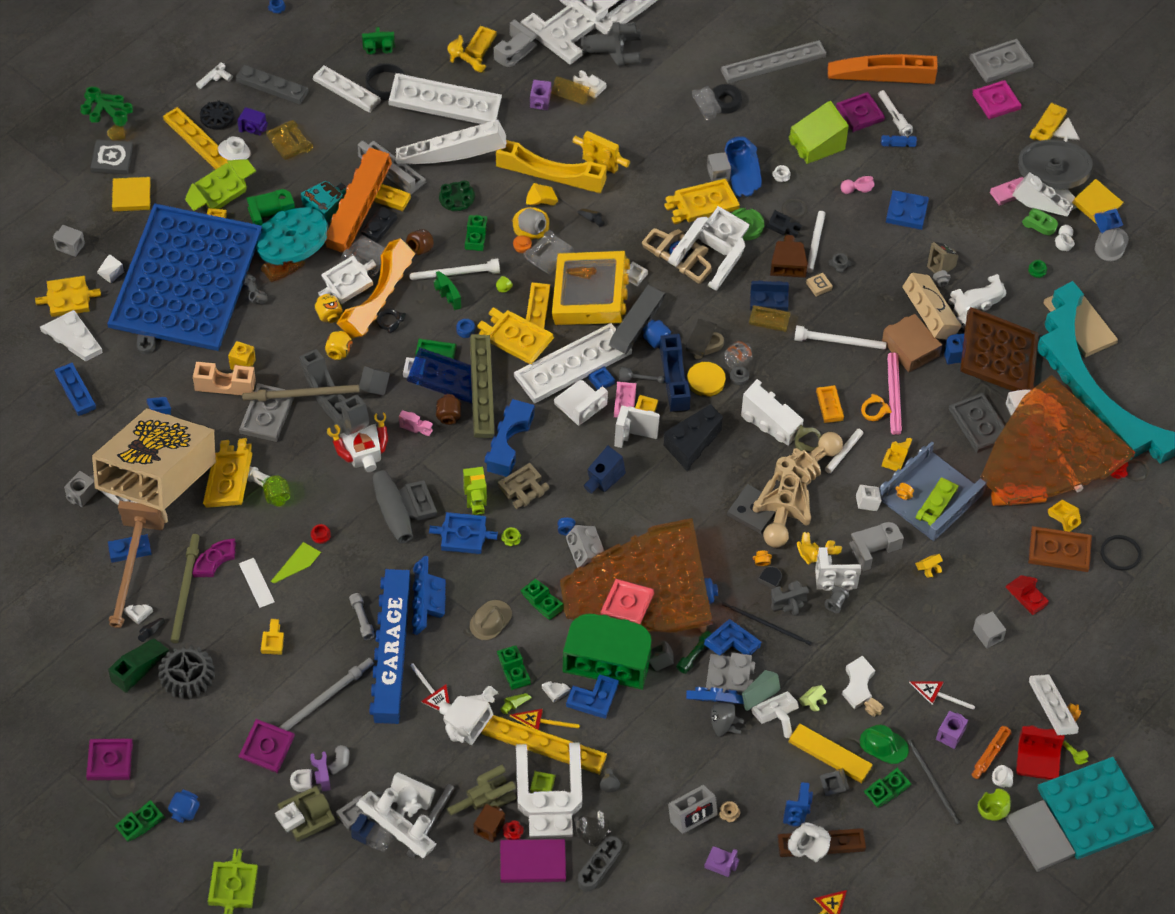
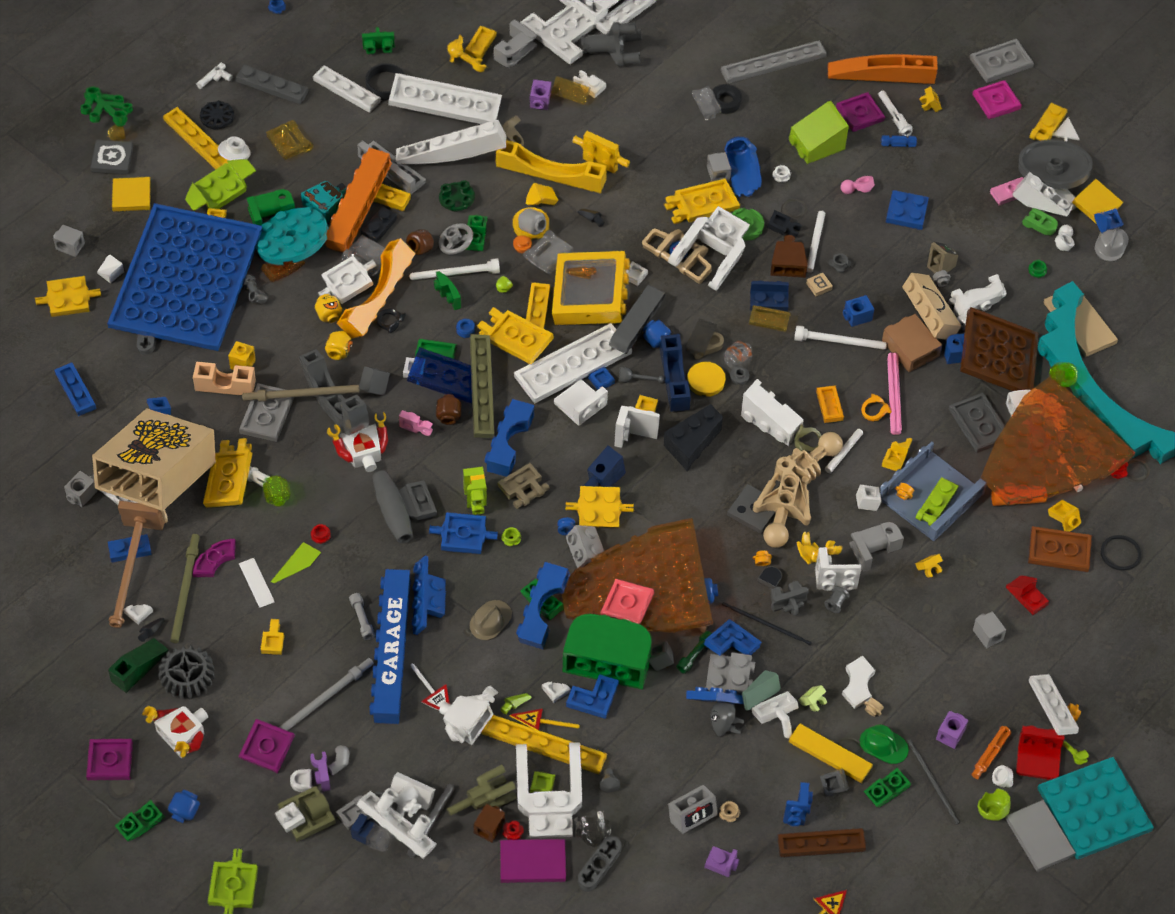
(74, 335): white wing -> none
(178, 727): none -> torso
(252, 121): dark purple brick -> none
(454, 236): none -> light grey piece
(511, 132): none -> dark tan tile
(513, 667): green slope -> none
(551, 582): none -> blue arch
(599, 506): none -> yellow plate
(624, 396): bright pink plate -> none
(809, 841): white hair -> none
(858, 311): none -> blue brick
(931, 100): none -> yellow tile
(931, 690): piece -> none
(1064, 373): none -> clear neon green head

